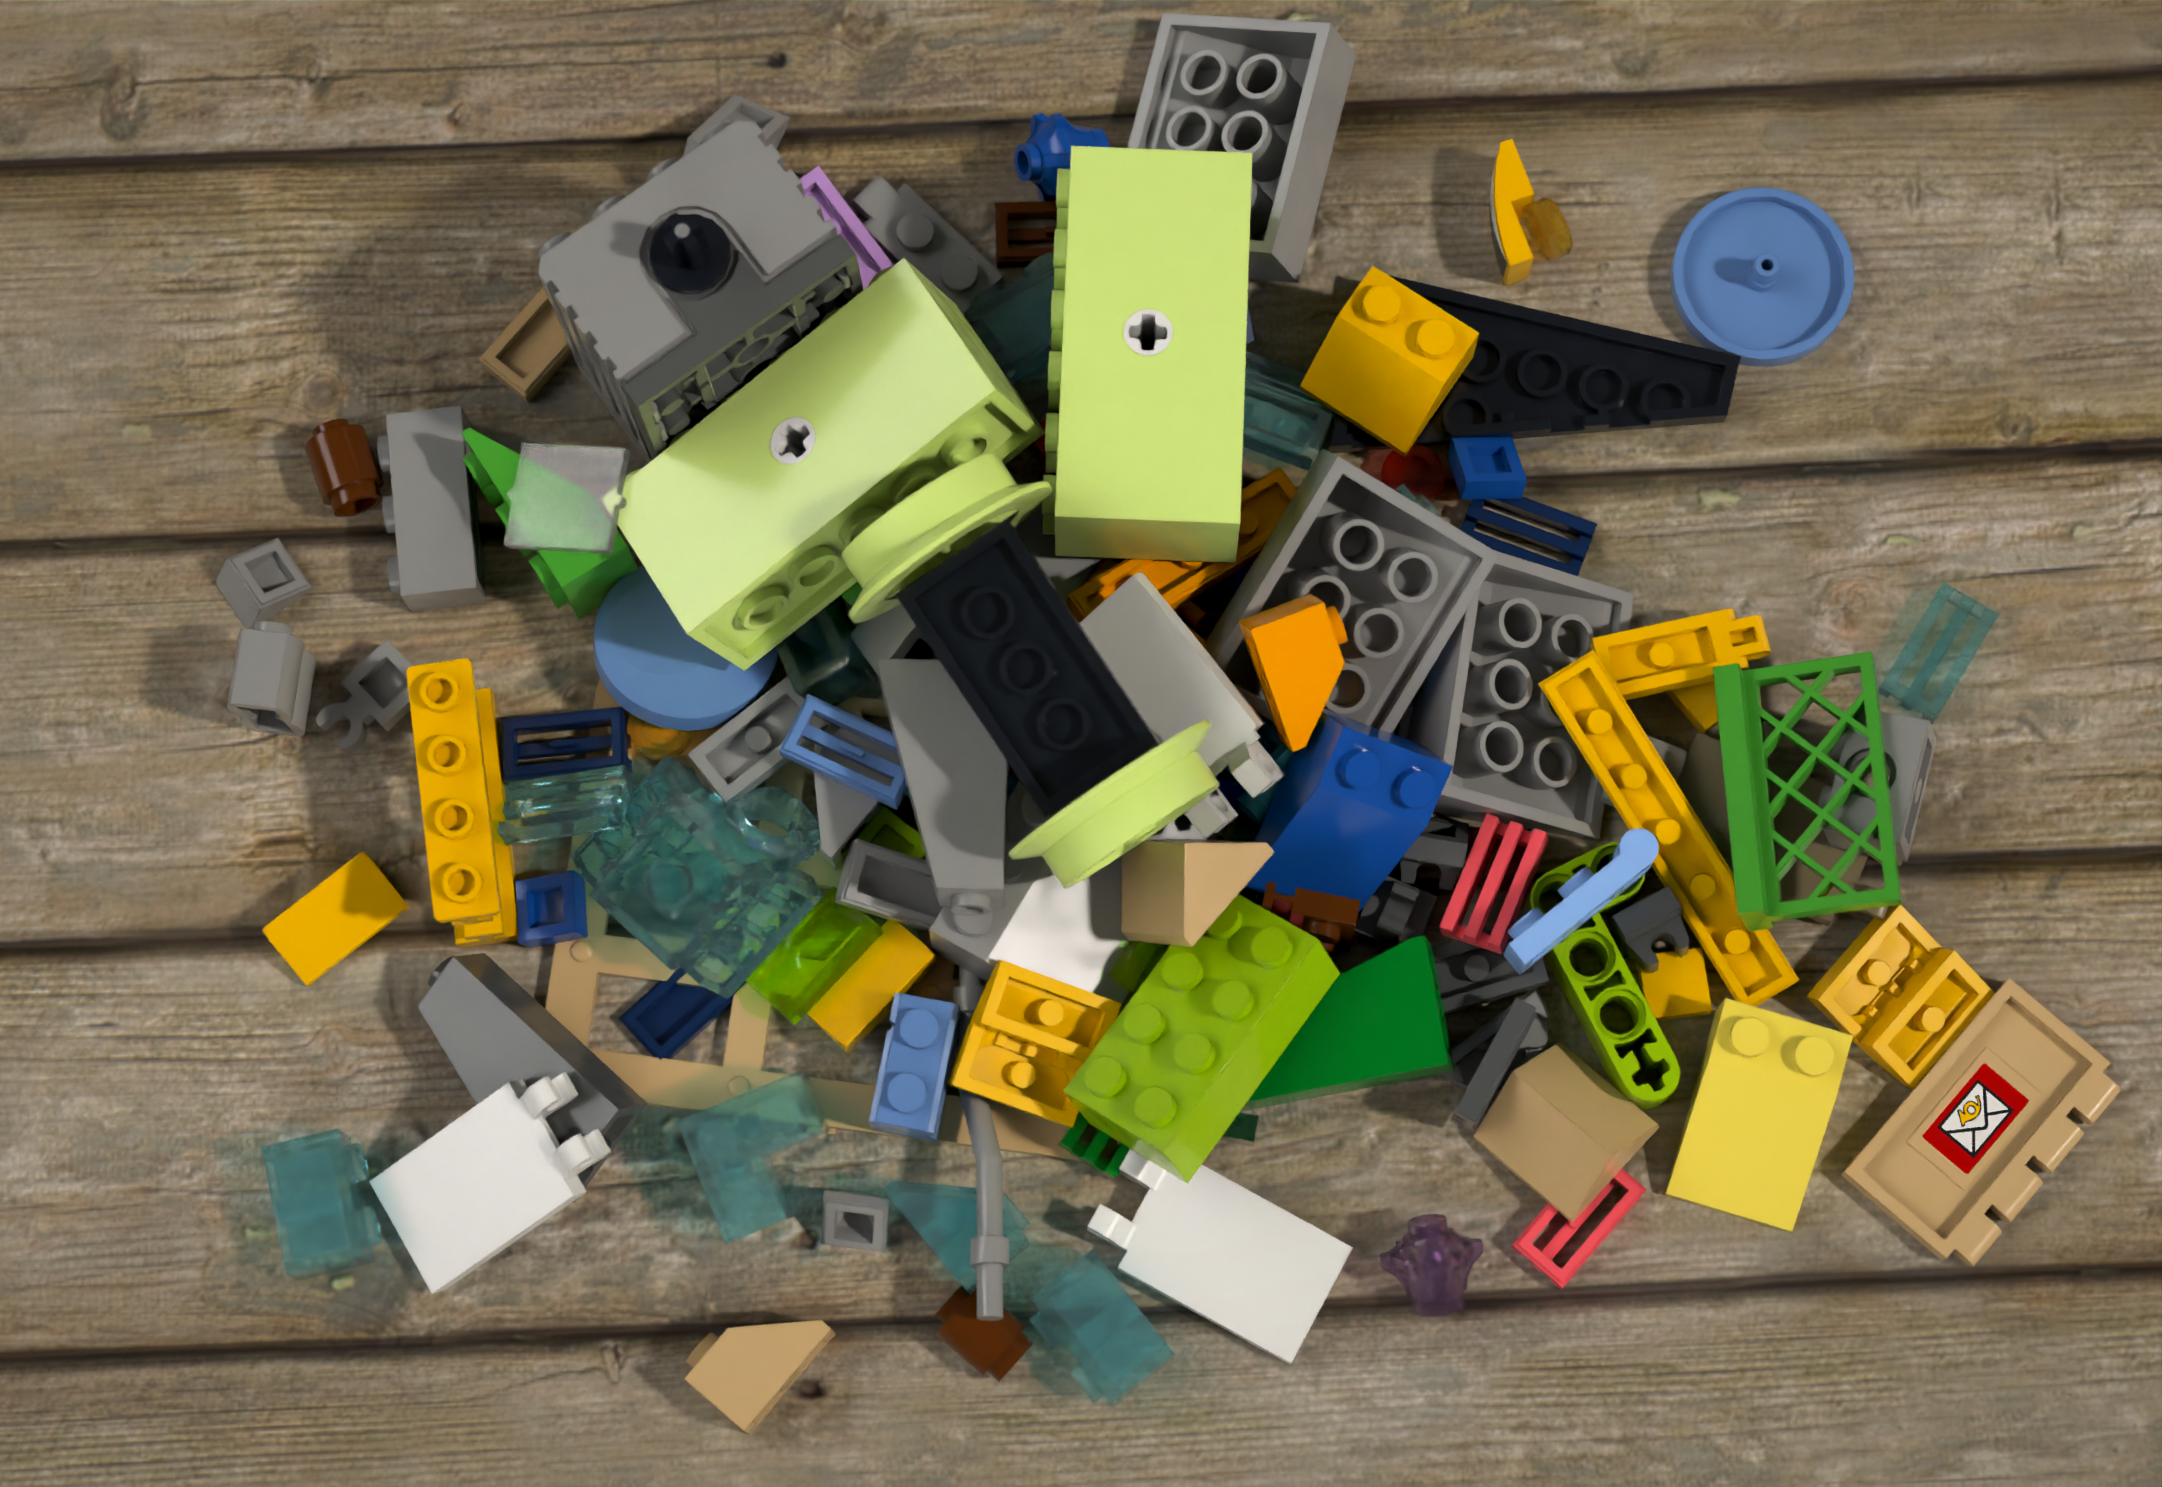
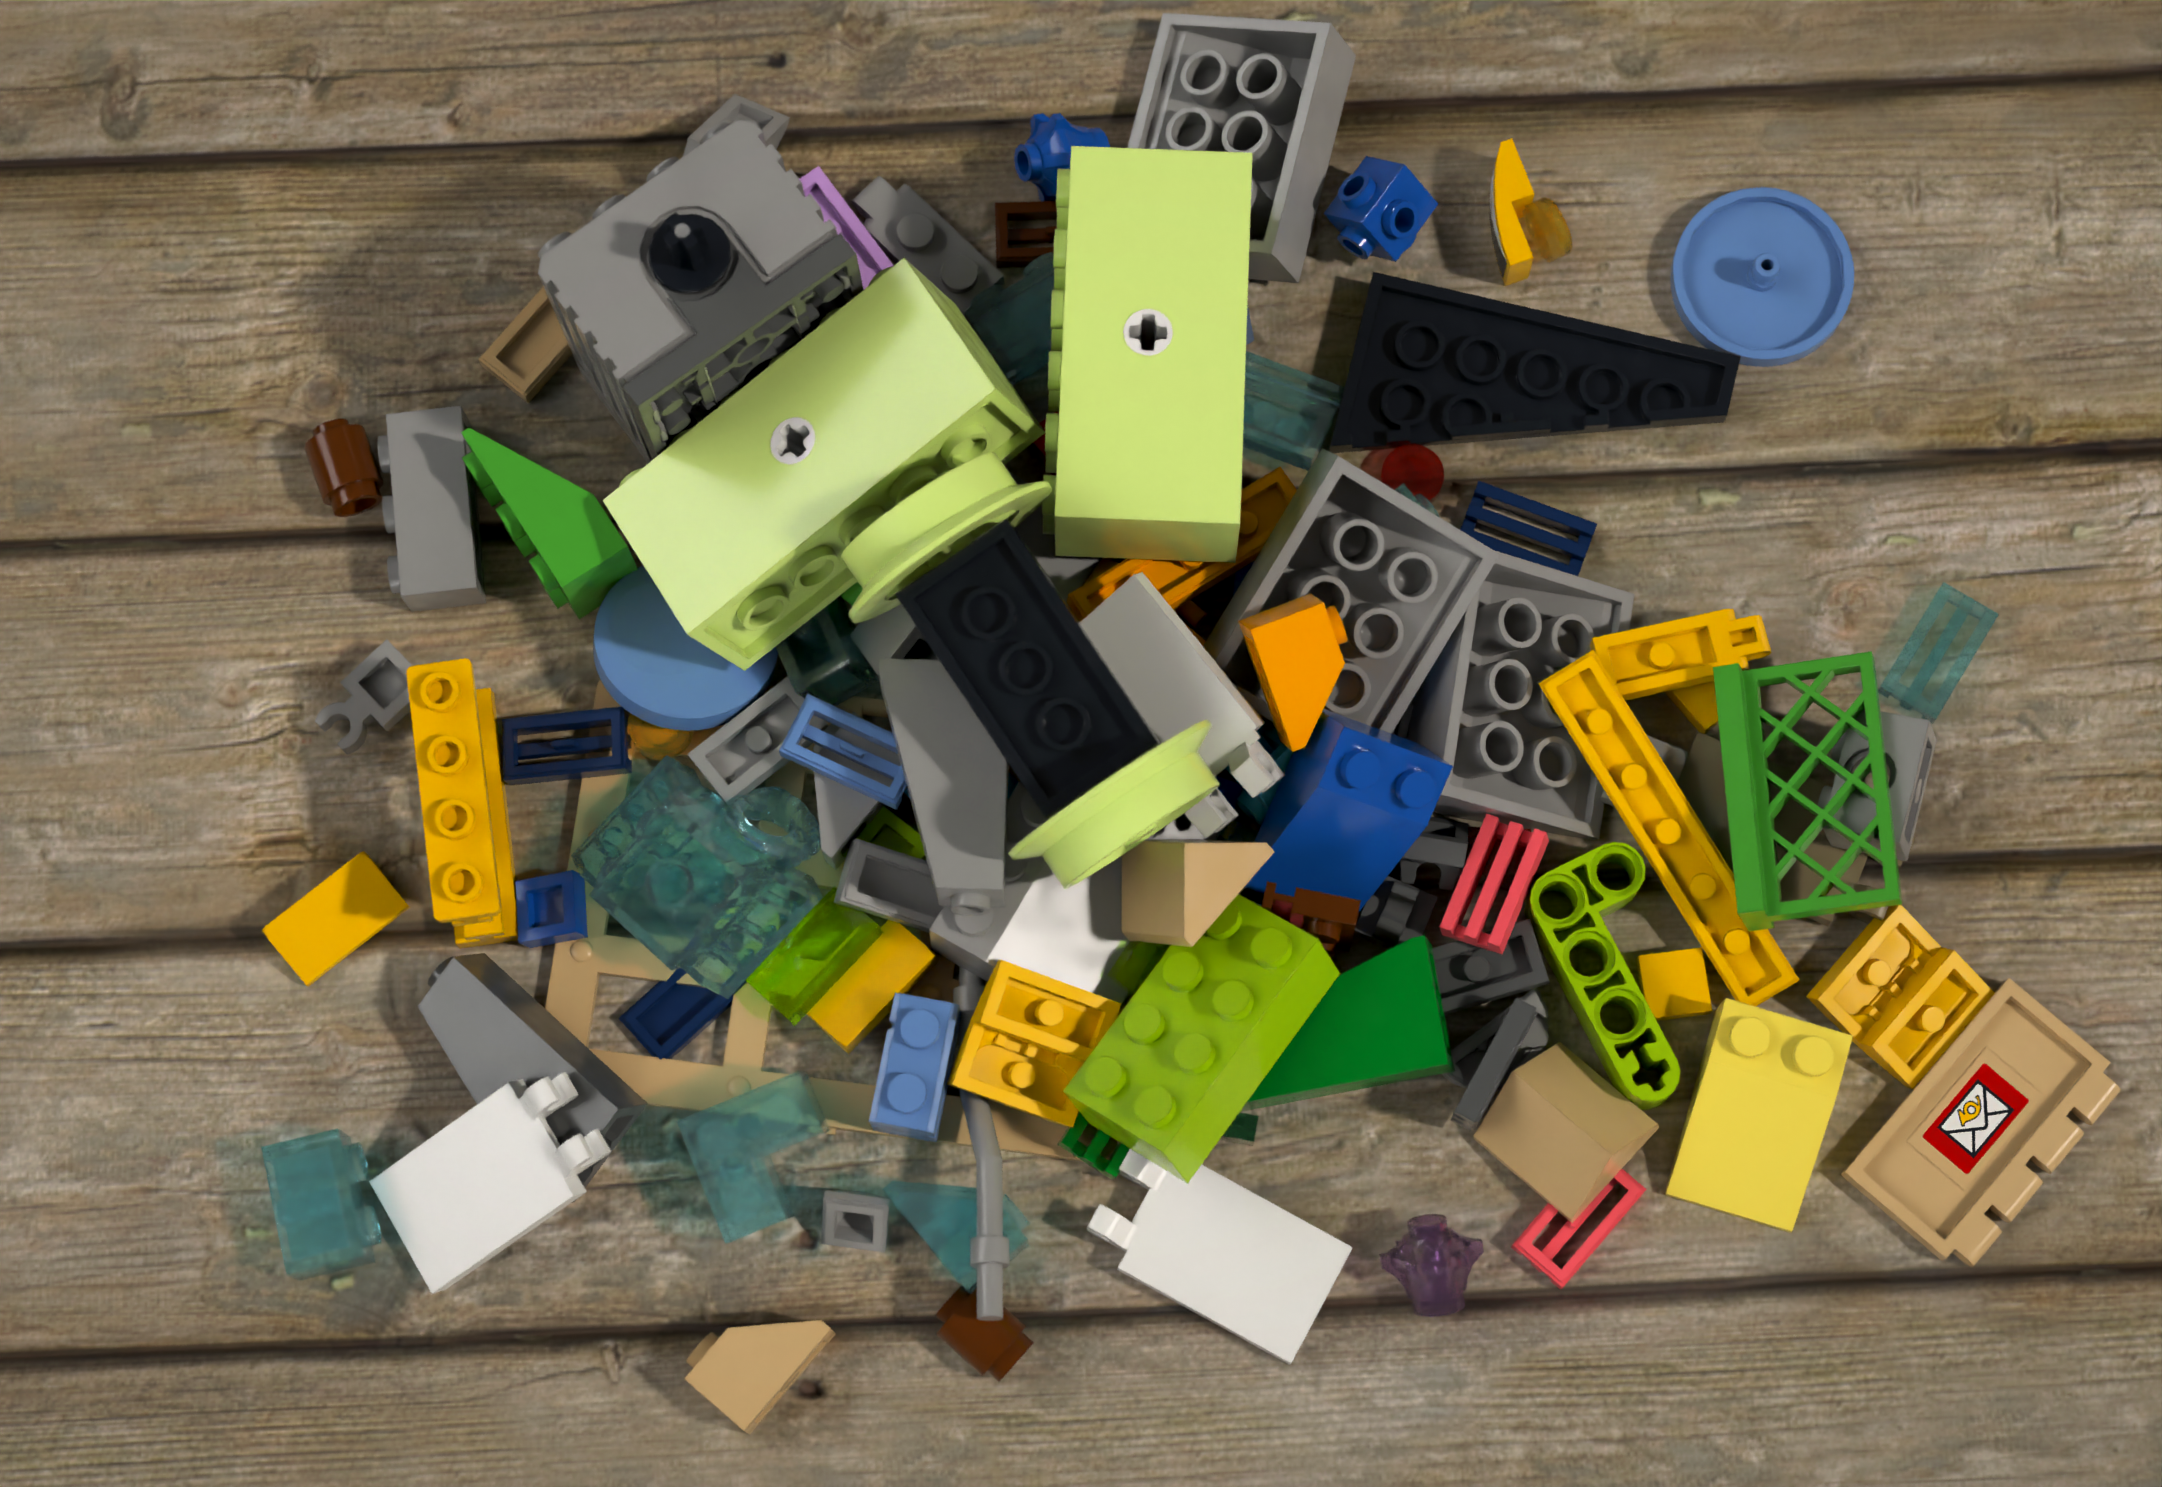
(261, 582): light grey slope -> none
(271, 680): light grey brick -> none
(566, 498): clear piece -> none
(566, 798): clear light blue tile -> none
(1100, 1329): clear light blue brick -> none
(1380, 209): none -> blue brick
(1389, 360): yellow slope -> none
(1486, 468): blue tile -> none
(1583, 898): light blue plate -> none
(1649, 922): dark grey tile -> none

